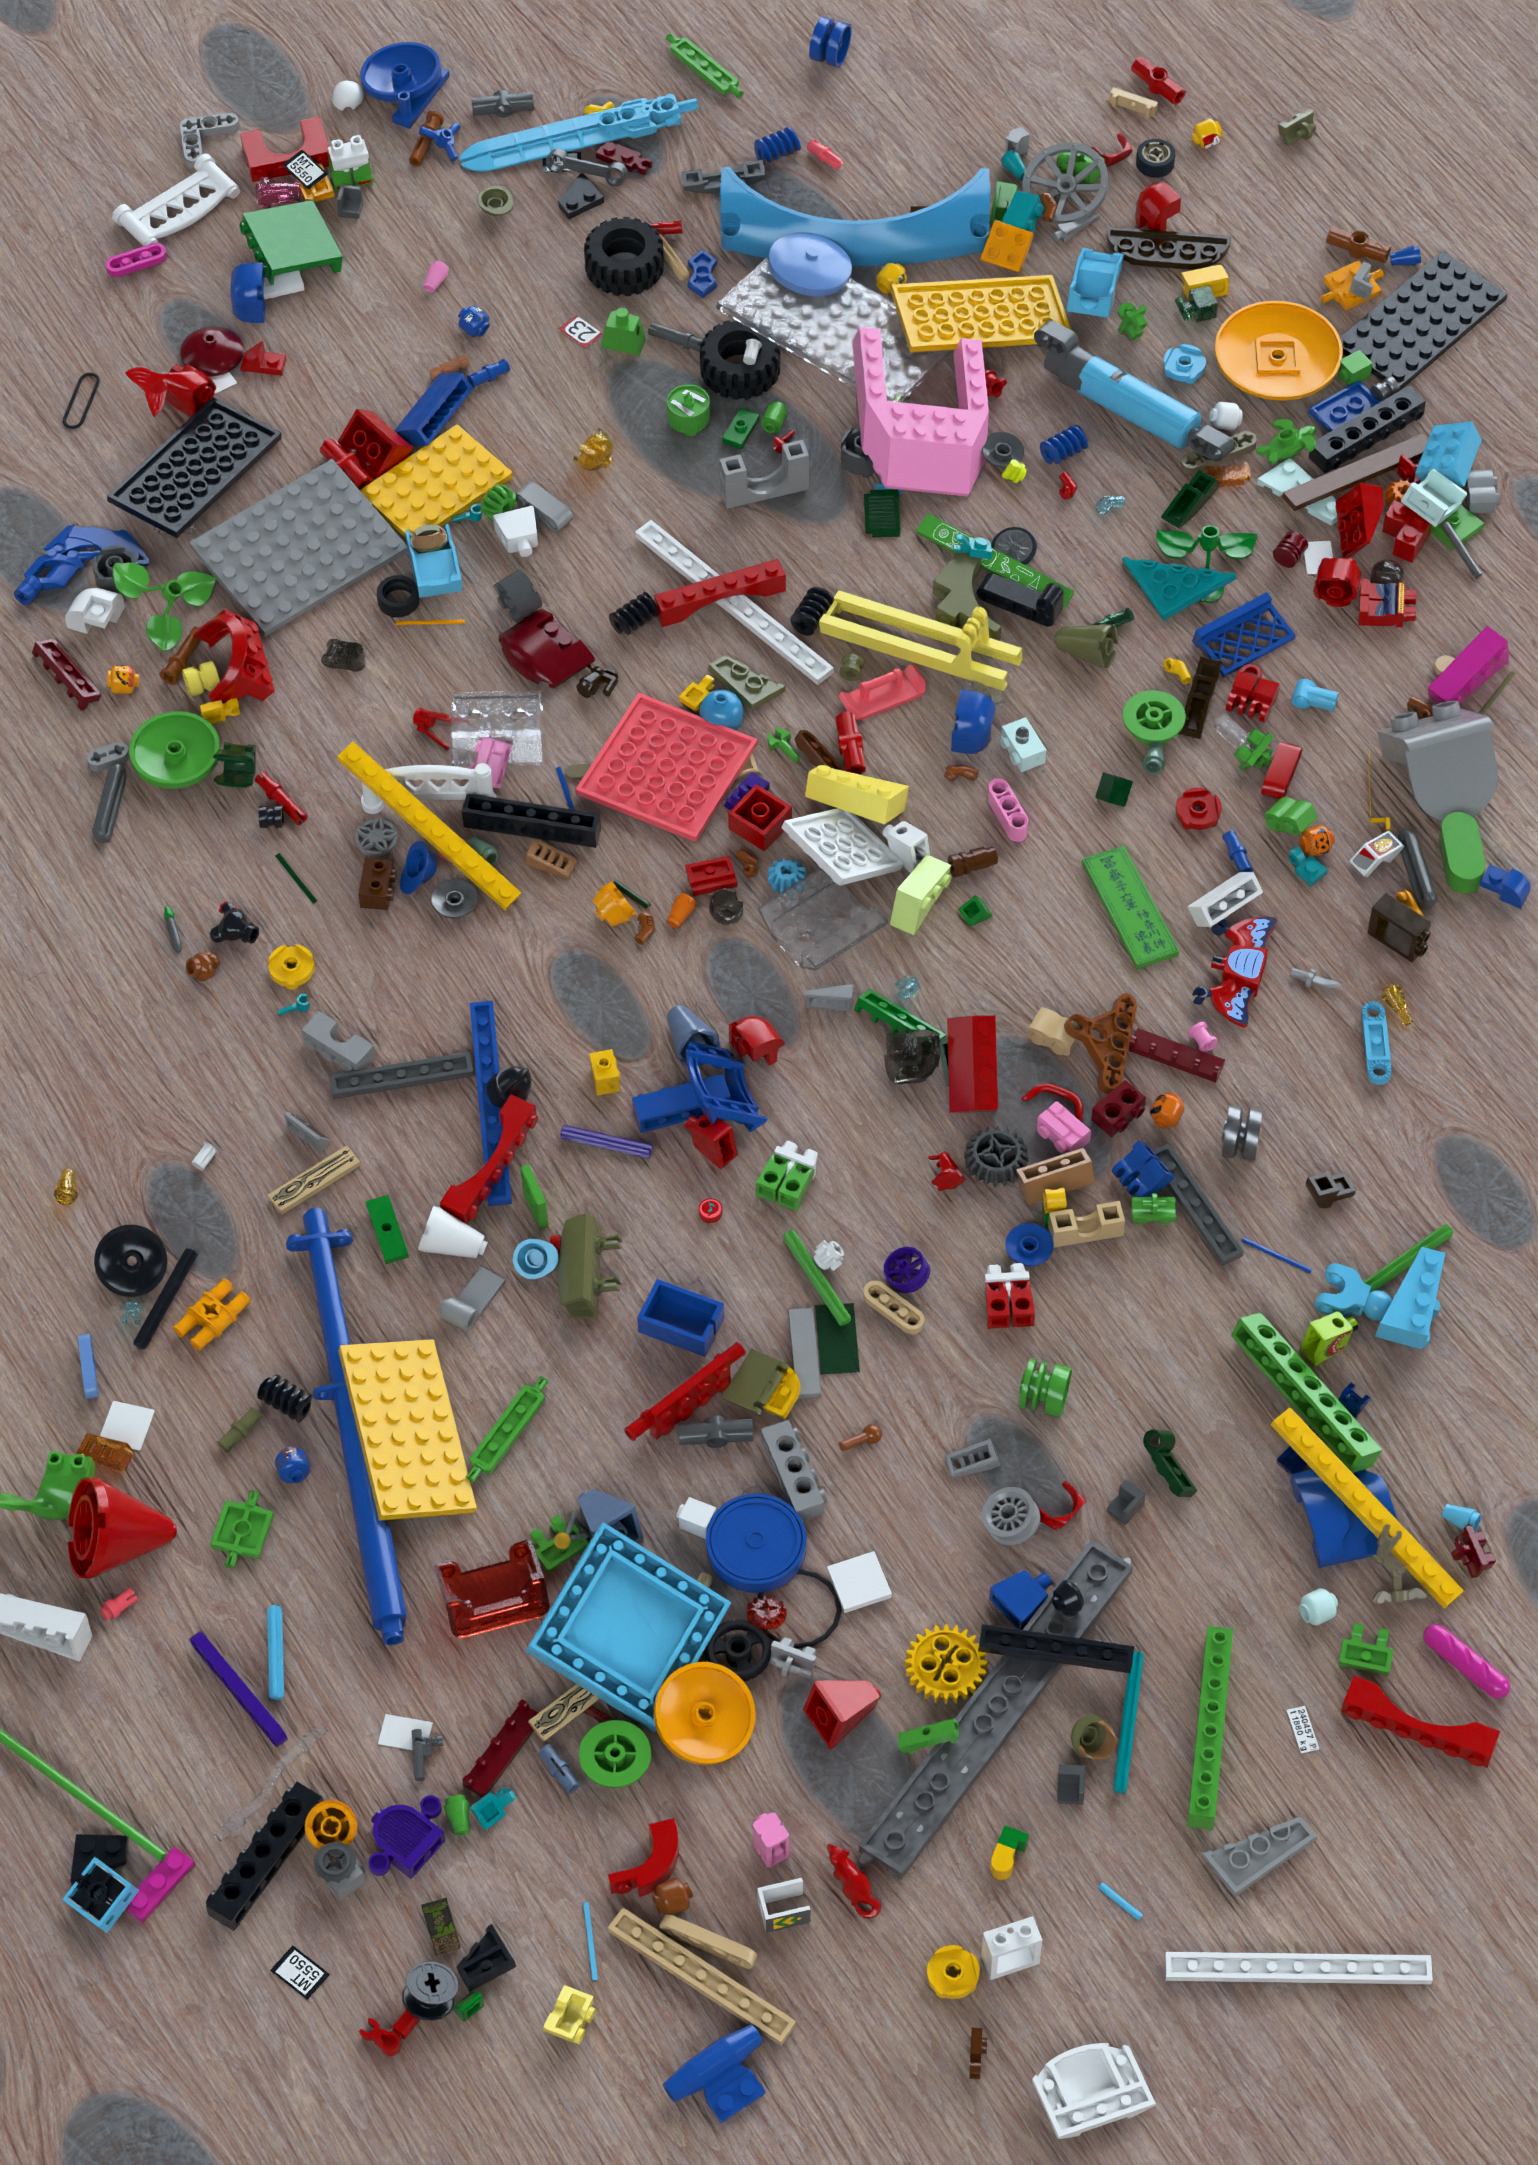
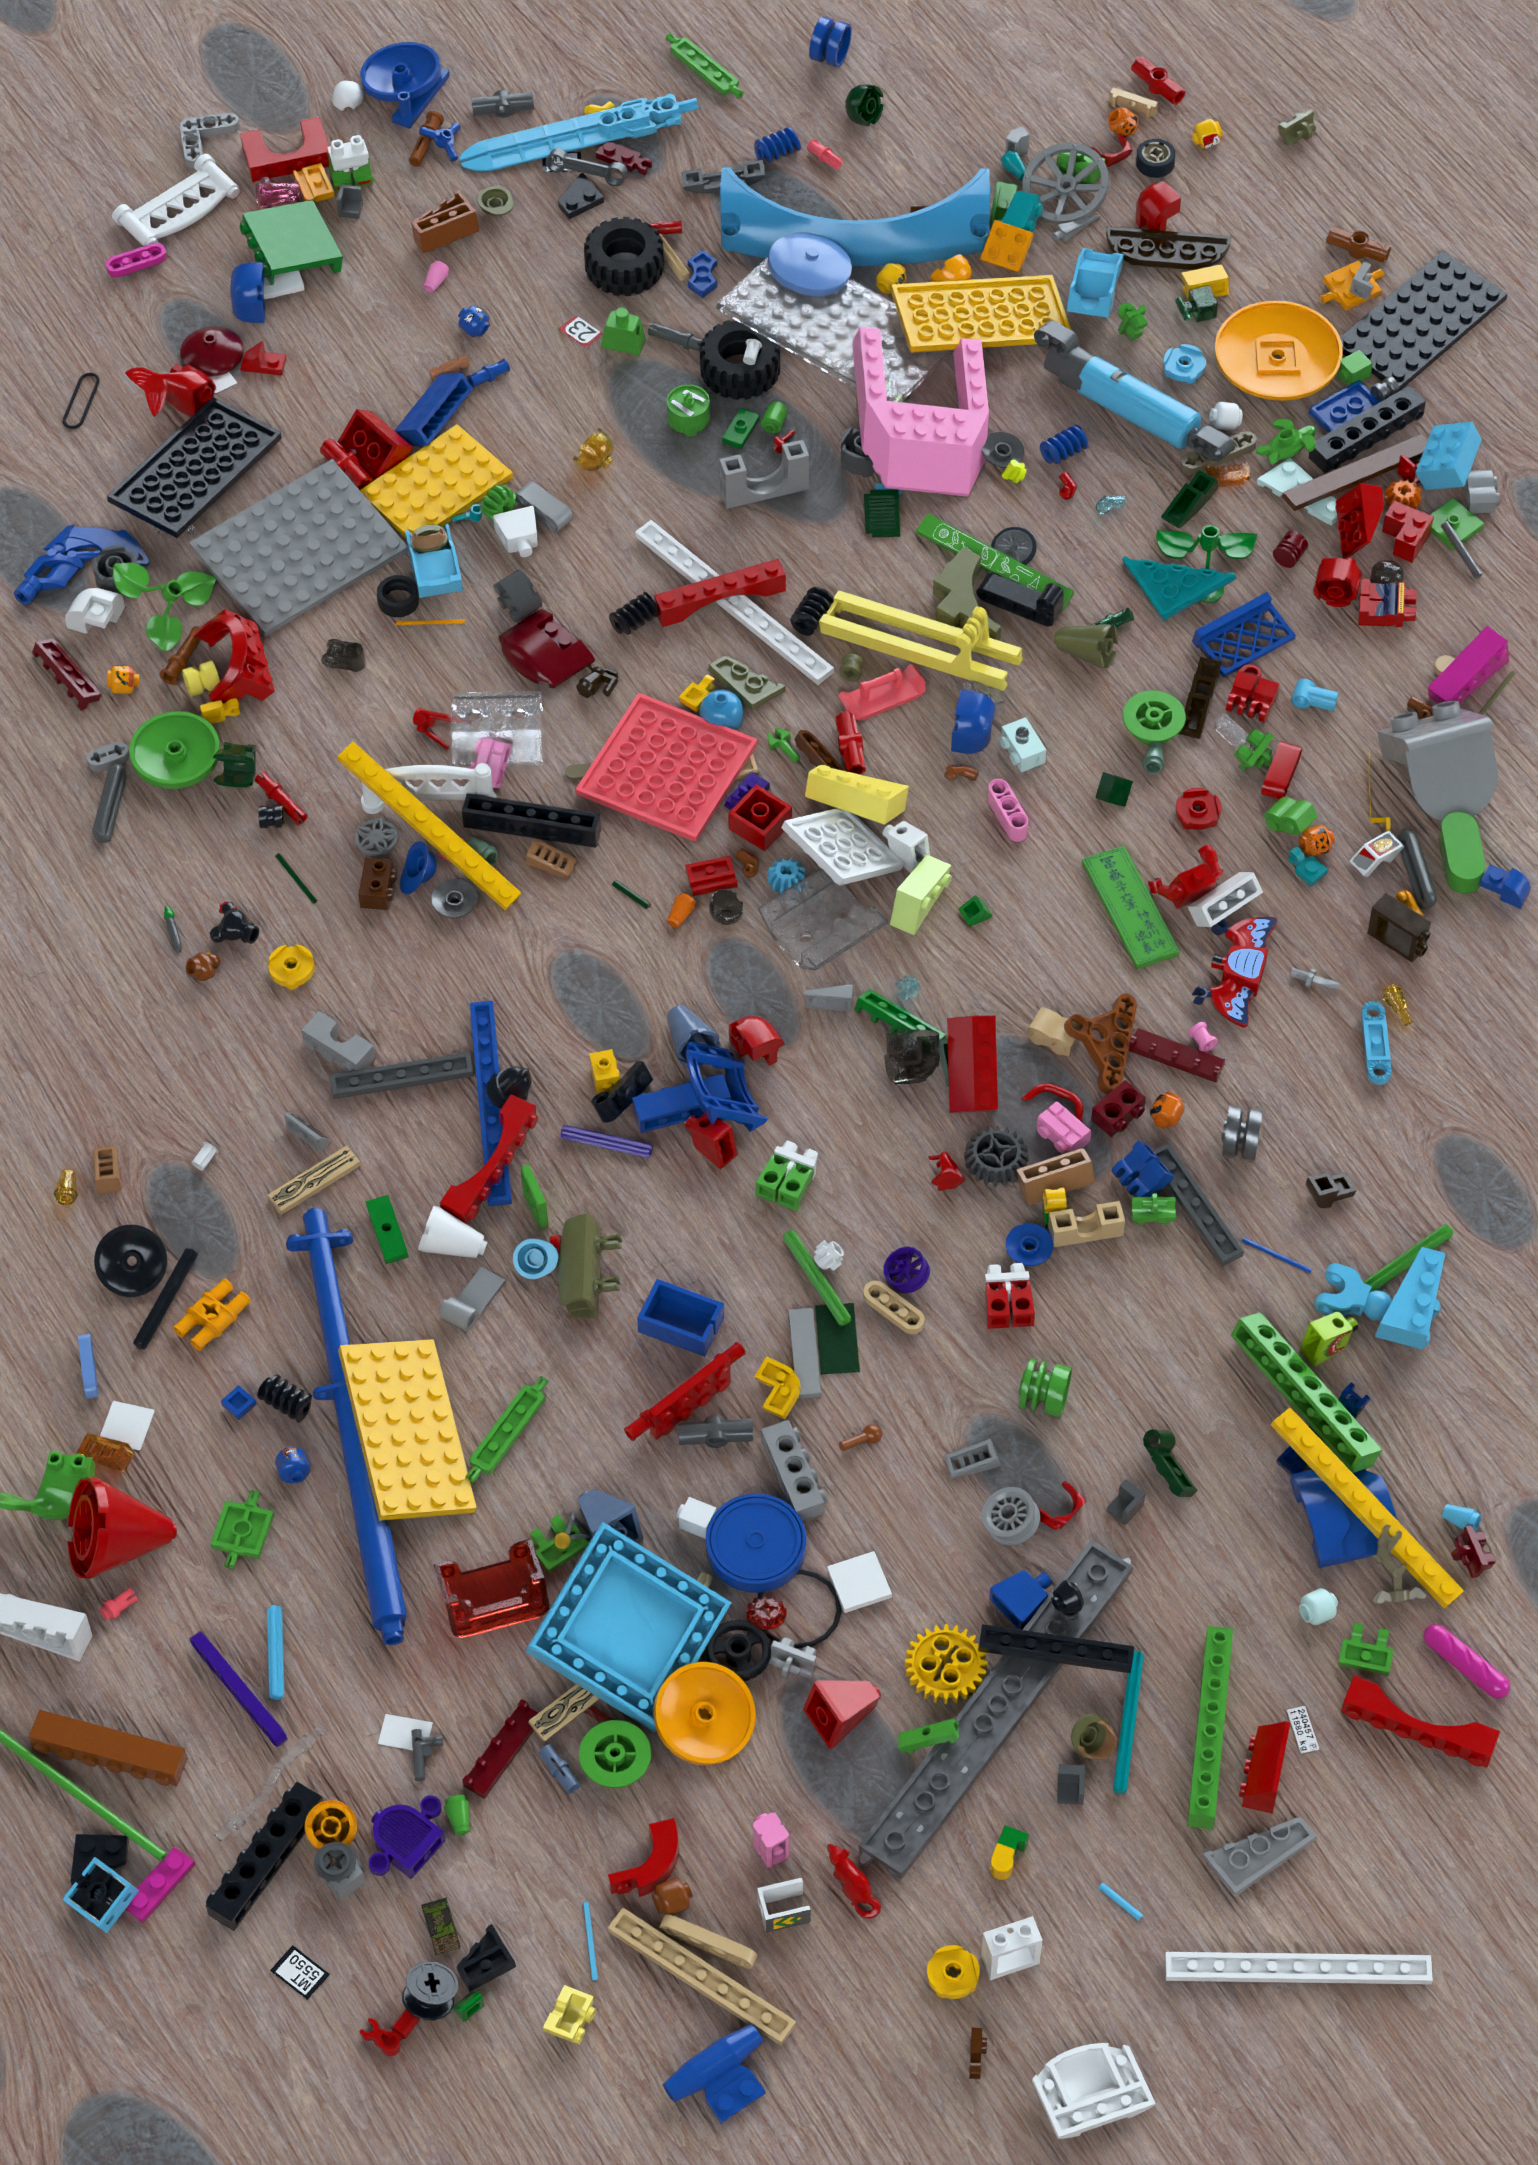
(107, 1177): none -> medium nougat slope
(108, 1748): none -> dark orange brick
(131, 1309): clear light blue plate -> none
(238, 1402): none -> blue plate
(239, 1430): olive pin -> none
(299, 1005): teal hand -> none
(305, 169): sticker -> none
(445, 224): none -> dark orange wedge
(490, 1807): teal plate -> none
(565, 788): blue piece -> none
(612, 905): light orange cone -> none
(613, 1102): none -> black plate
(648, 927): dark orange arm -> none
(710, 1210): red tile -> none
(755, 1381): olive piece -> none
(864, 104): none -> dark green cylinder
(955, 269): none -> light orange cylinder
(974, 860): reddish brown axle -> none
(975, 547): teal plate -> none
(994, 384): red brick -> none
(1050, 205): dark orange arm -> none
(1123, 121): none -> orange head
(1178, 668): yellow arm -> none
(1193, 883): none -> red torso
(1237, 852): blue pin -> none
(1264, 1767): none -> red slope
(1315, 553): white sticker -> none
(1408, 256): blue cone -> none
(1434, 498): light aqua panel -> none

